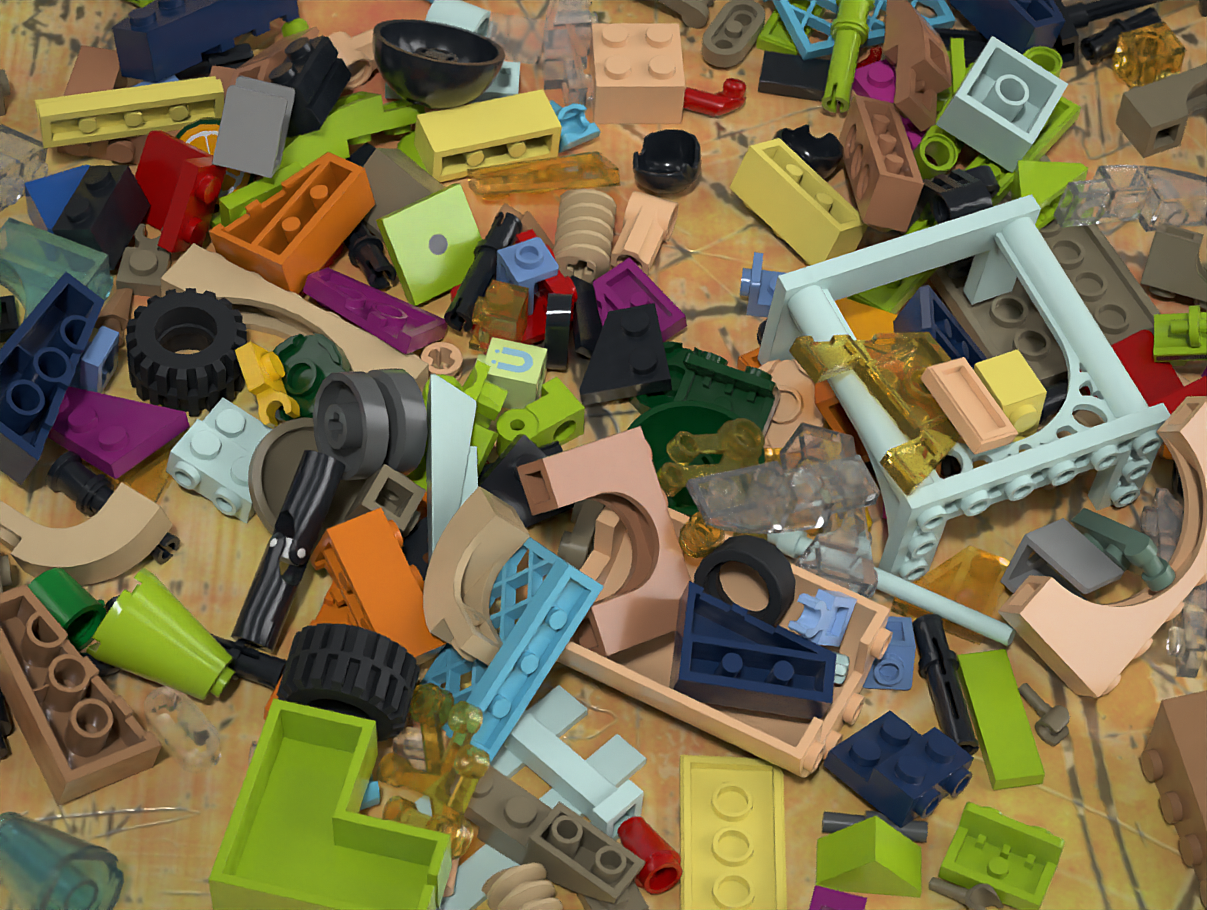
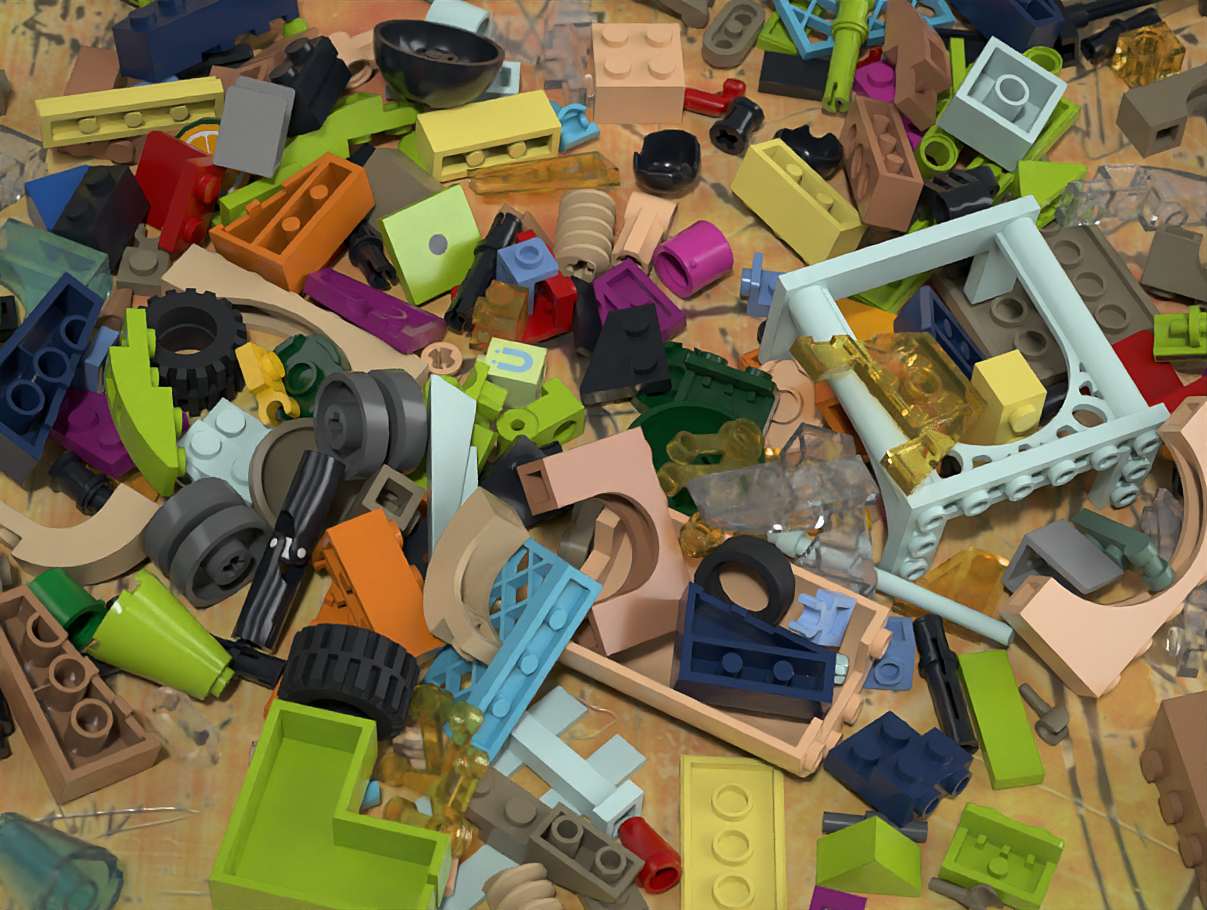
(142, 408): none -> lime slope
(207, 541): none -> dark grey wheel
(557, 330): black beam -> none
(693, 259): none -> dark pink piece
(732, 131): none -> black bush
(969, 405): light nougat tile -> none

